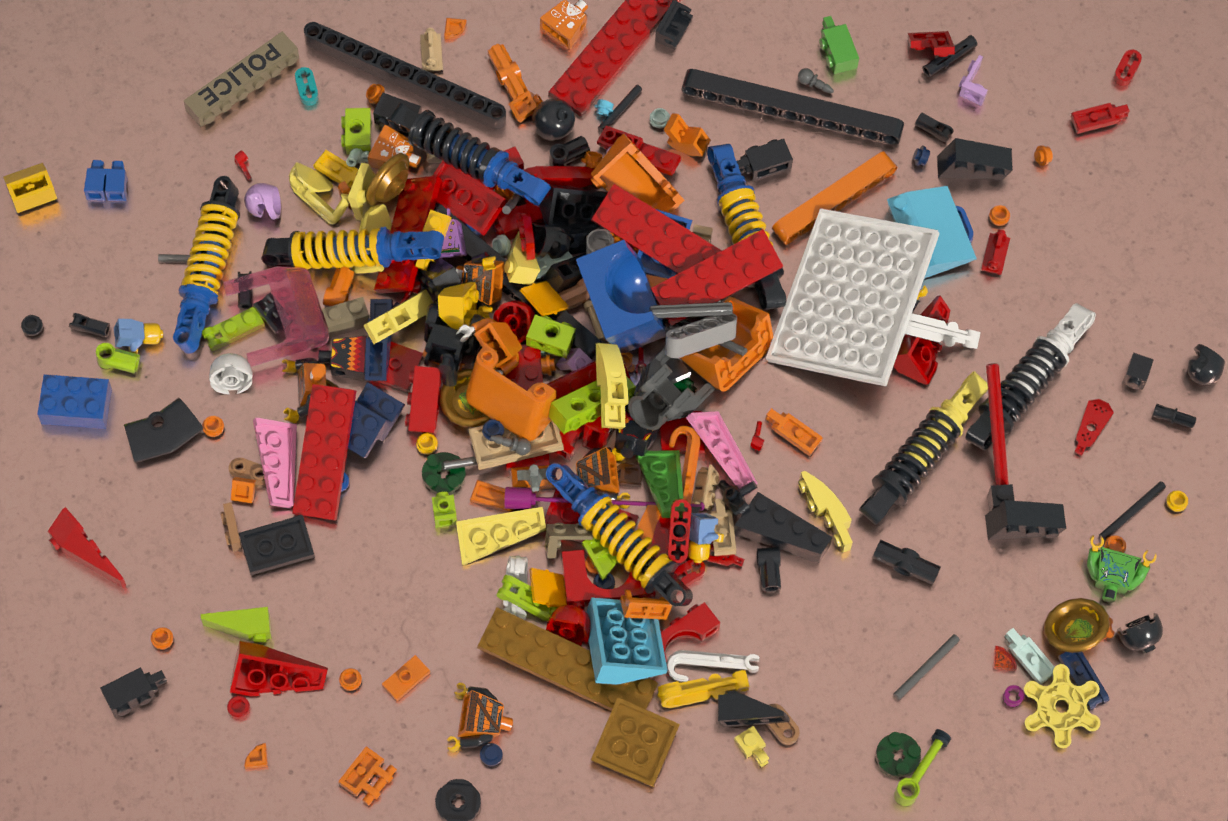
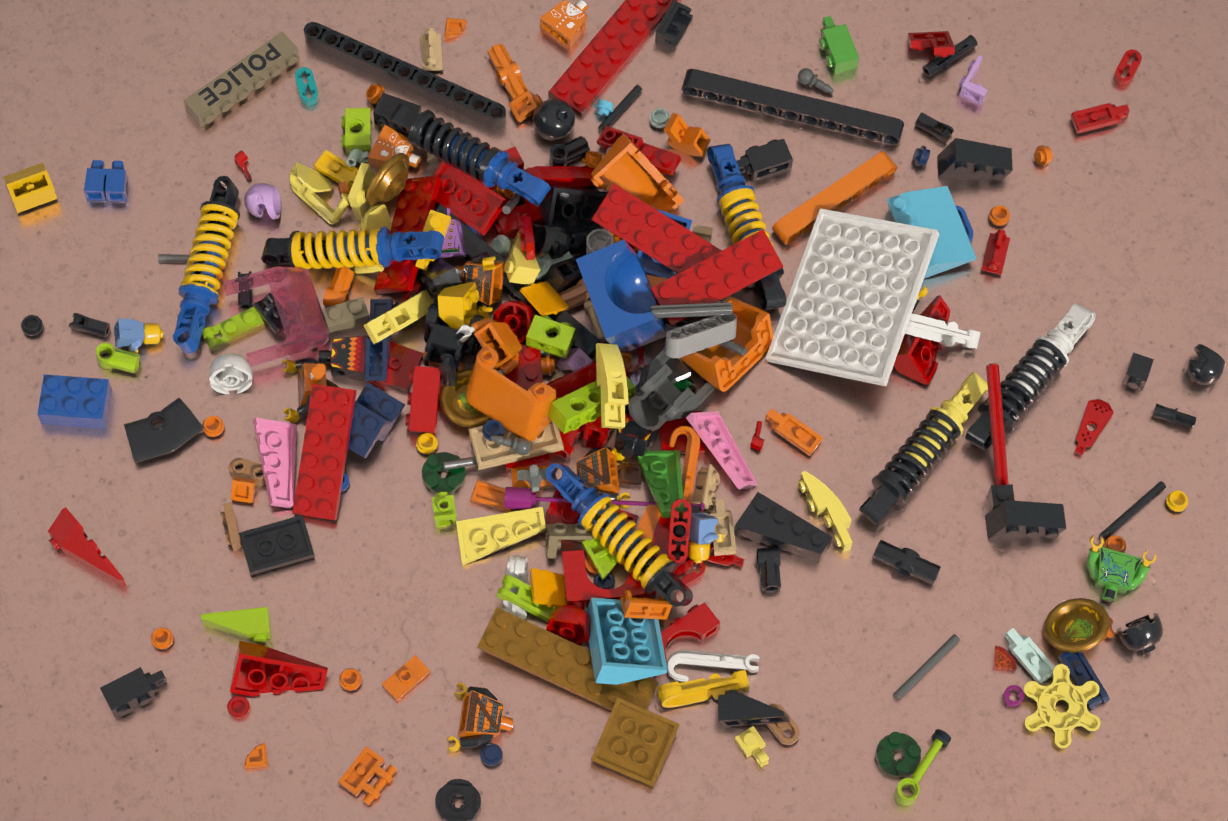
(734, 497): black piece -> none

